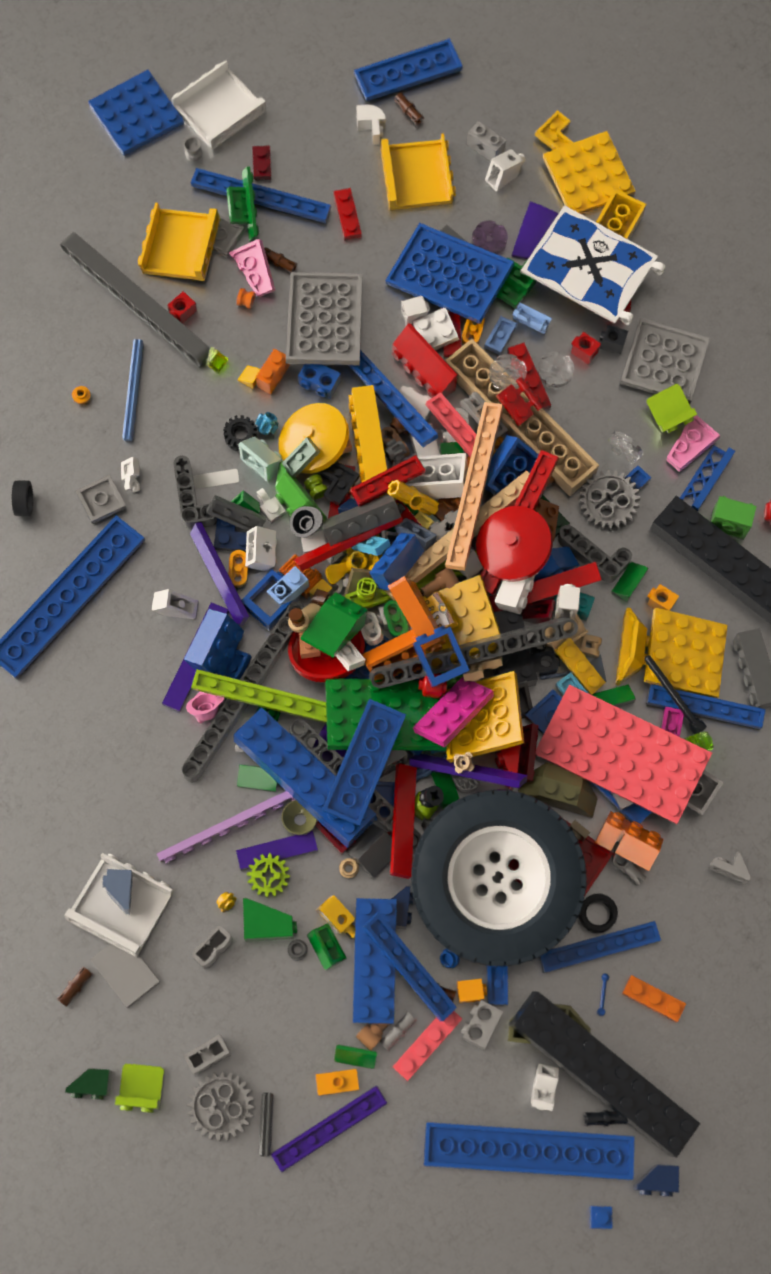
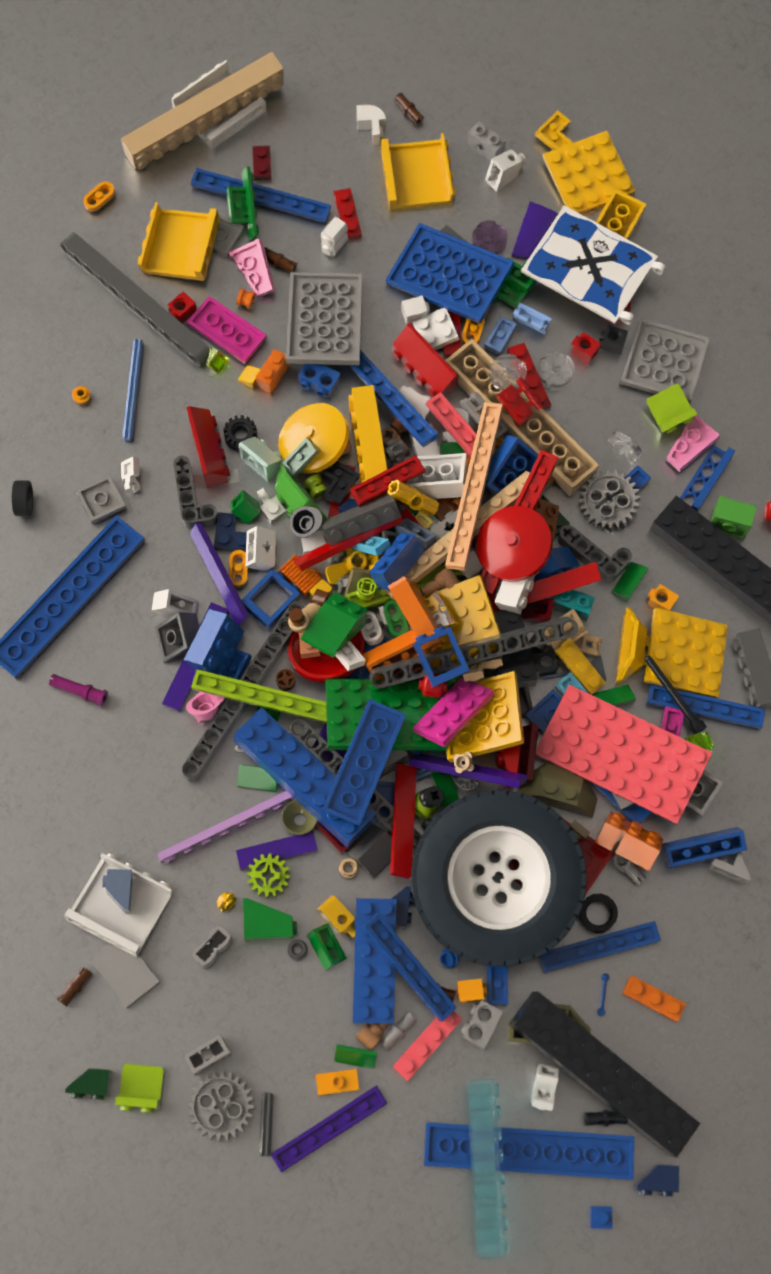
(87, 692): none -> magenta pin
(97, 196): none -> light orange plate
(136, 112): blue plate -> none
(176, 634): none -> dark grey slope
(193, 148): light grey wheel -> none
(203, 111): none -> tan brick
(207, 446): none -> red slope
(227, 330): none -> dark pink plate
(234, 514): dark grey plate -> none
(267, 423): dark azure gear -> none
(284, 676): none -> reddish brown wheel
(289, 586): light blue slope -> none
(334, 236): none -> white brick
(408, 69): blue plate -> none
(485, 1169): none -> clear light blue brick
(567, 601): white brick -> none
(704, 847): none -> blue brick

